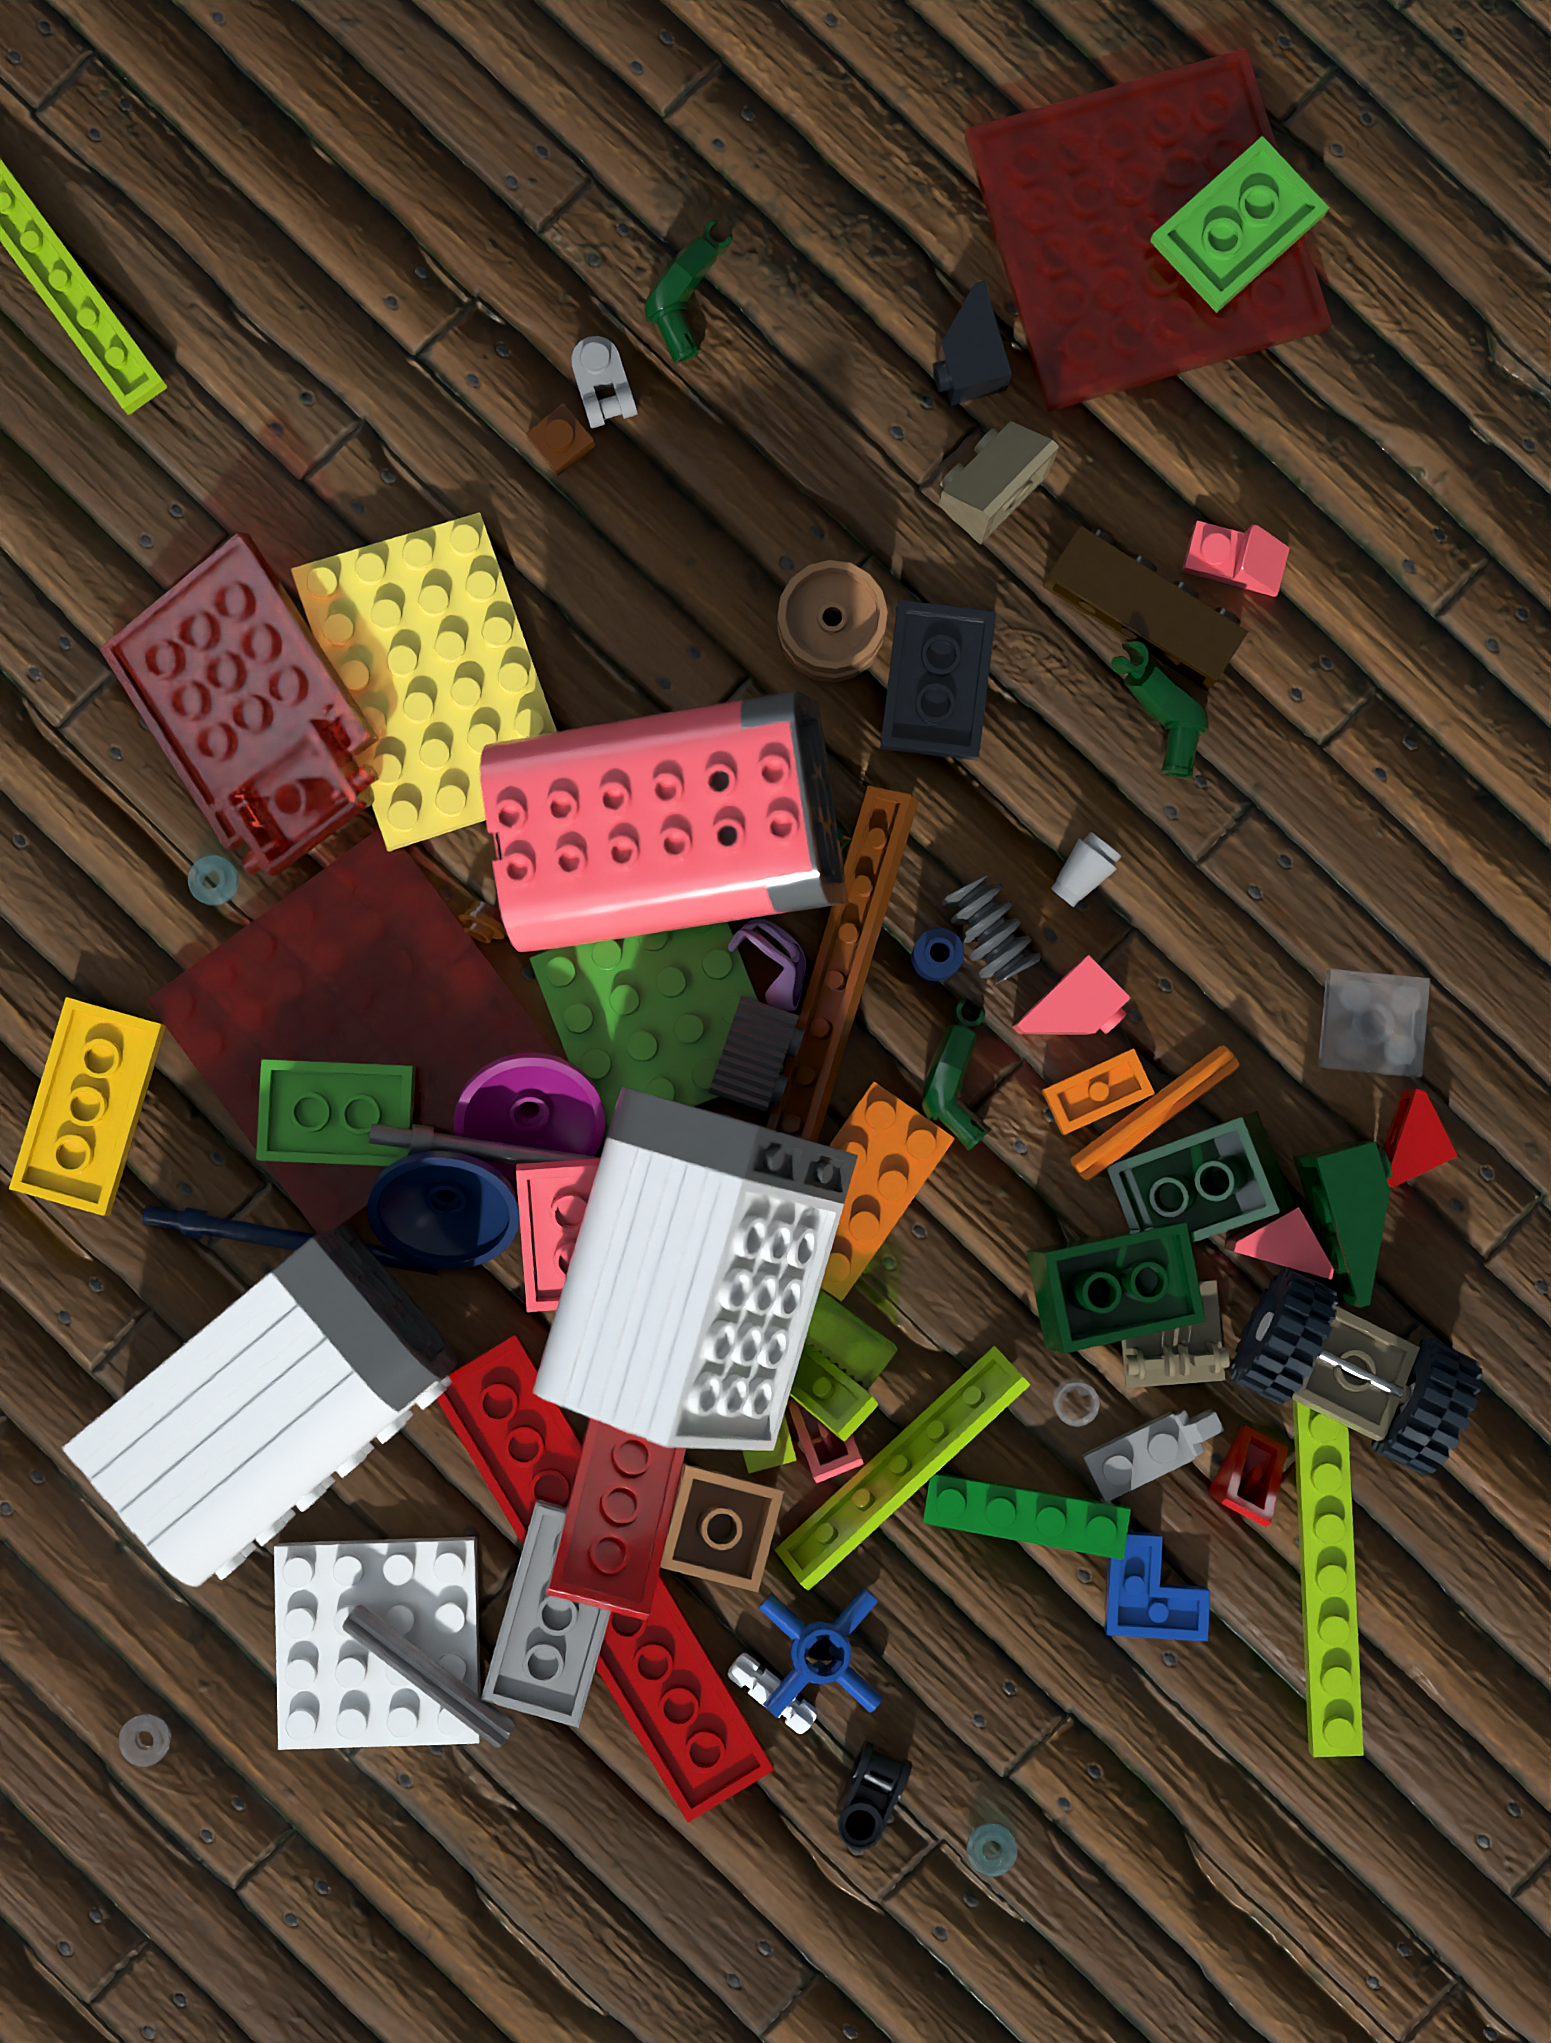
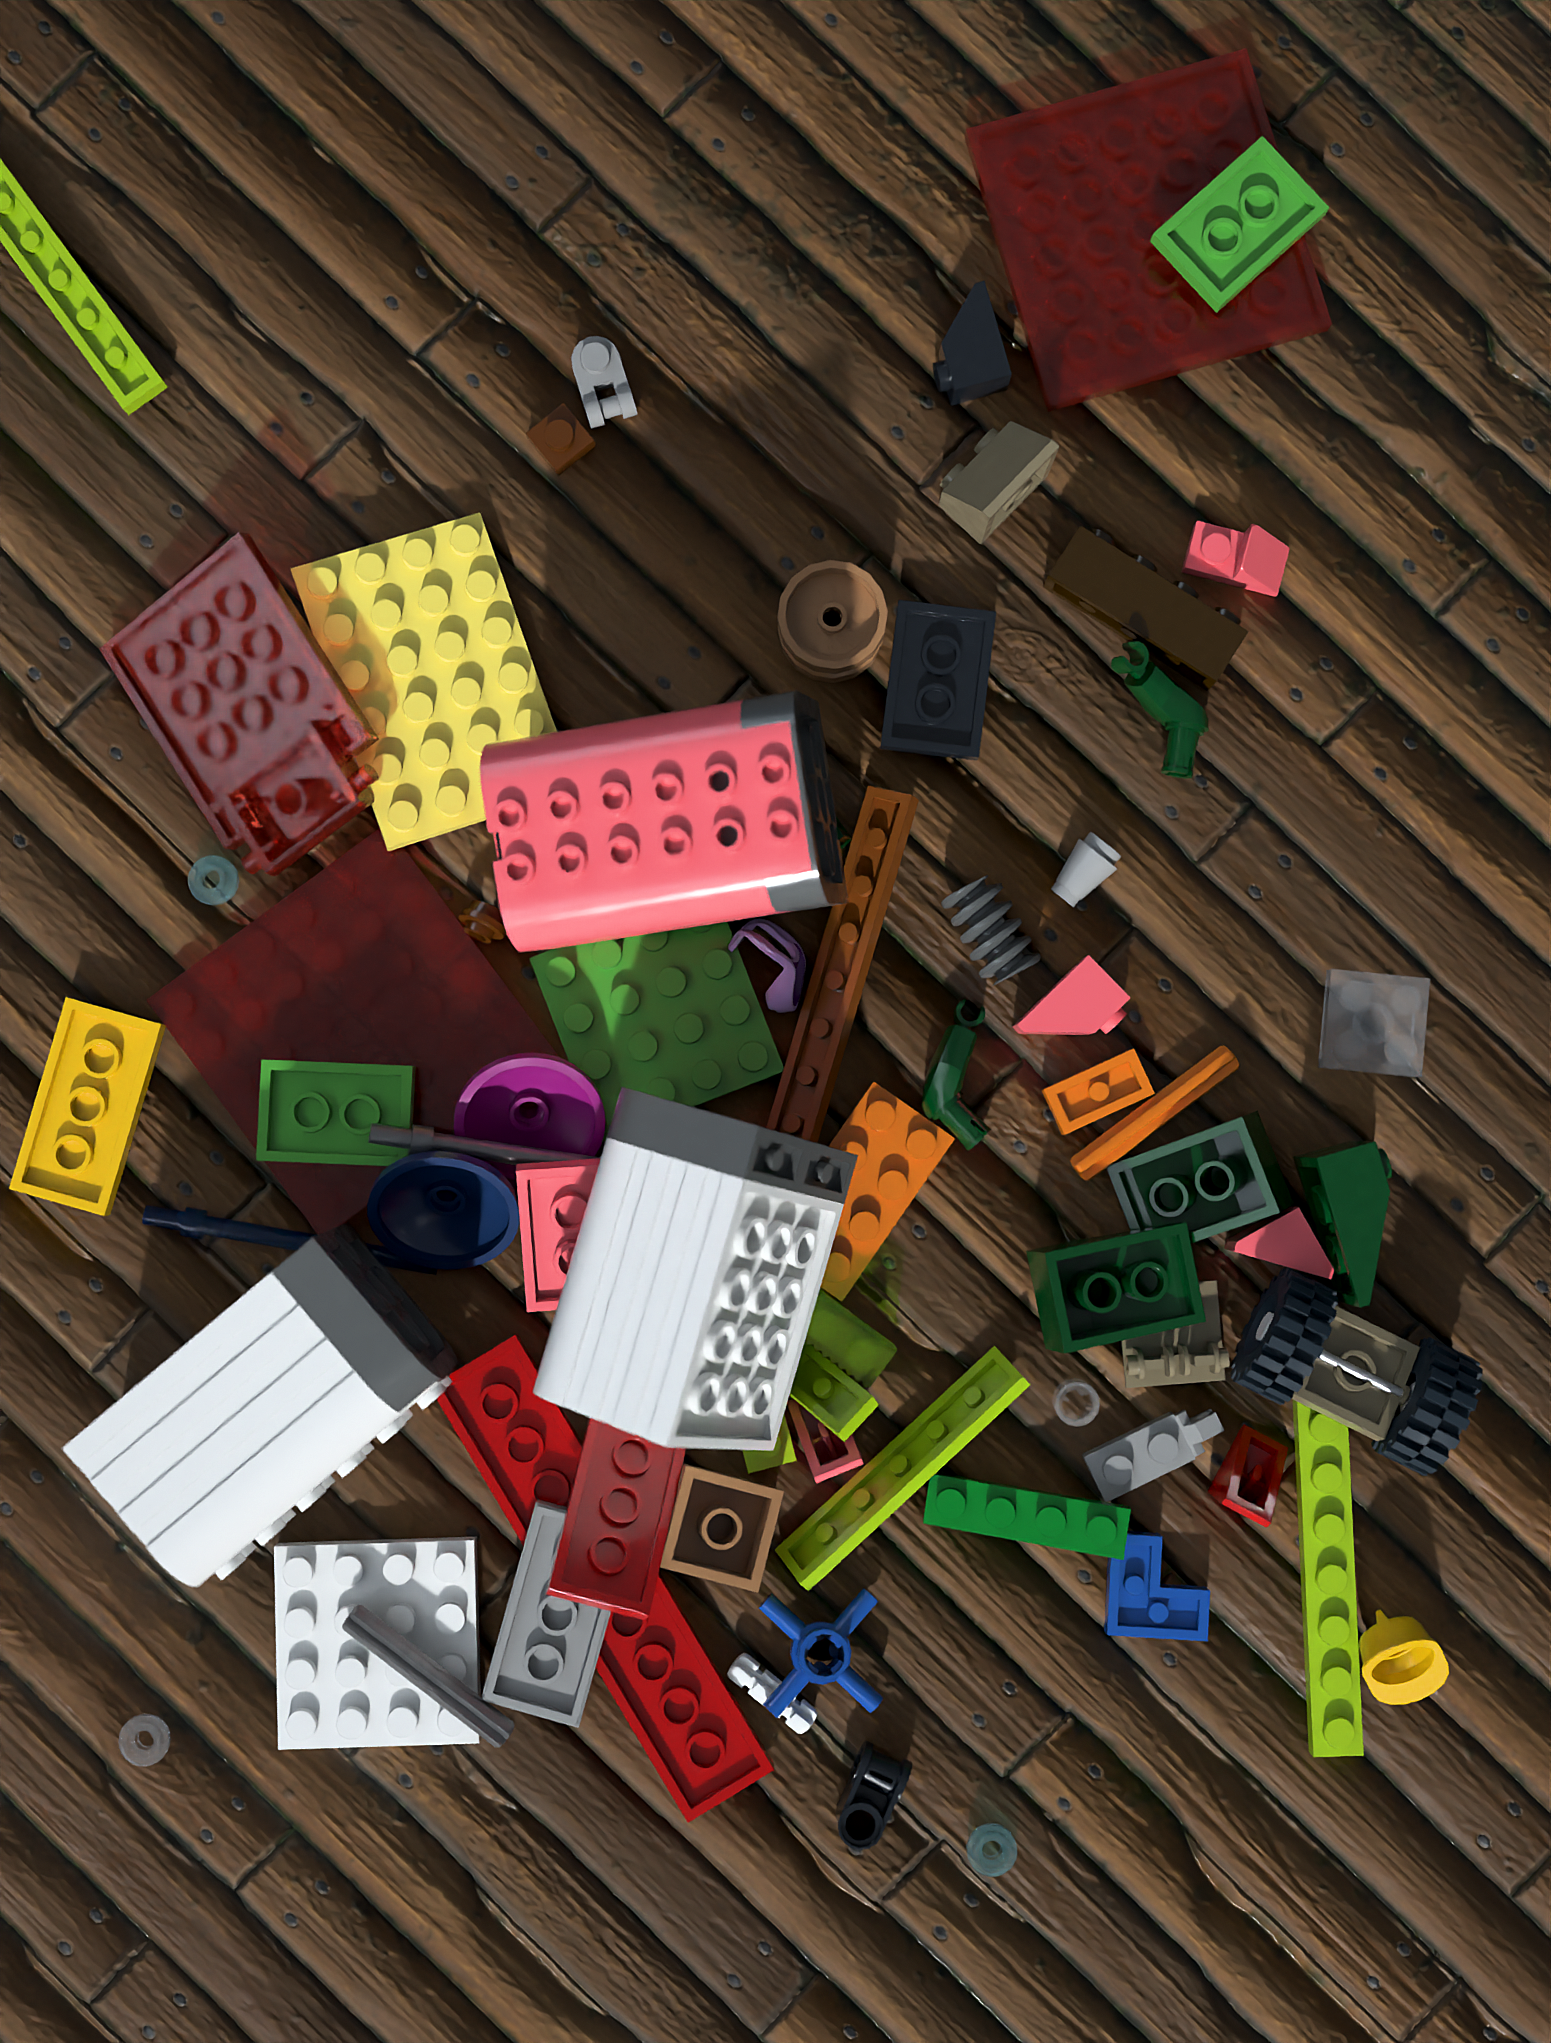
(673, 291): dark green arm -> none
(755, 1055): dark grey brick -> none
(926, 966): dark blue brick -> none
(1401, 1660): none -> yellow piece
(1416, 1138): red slope -> none

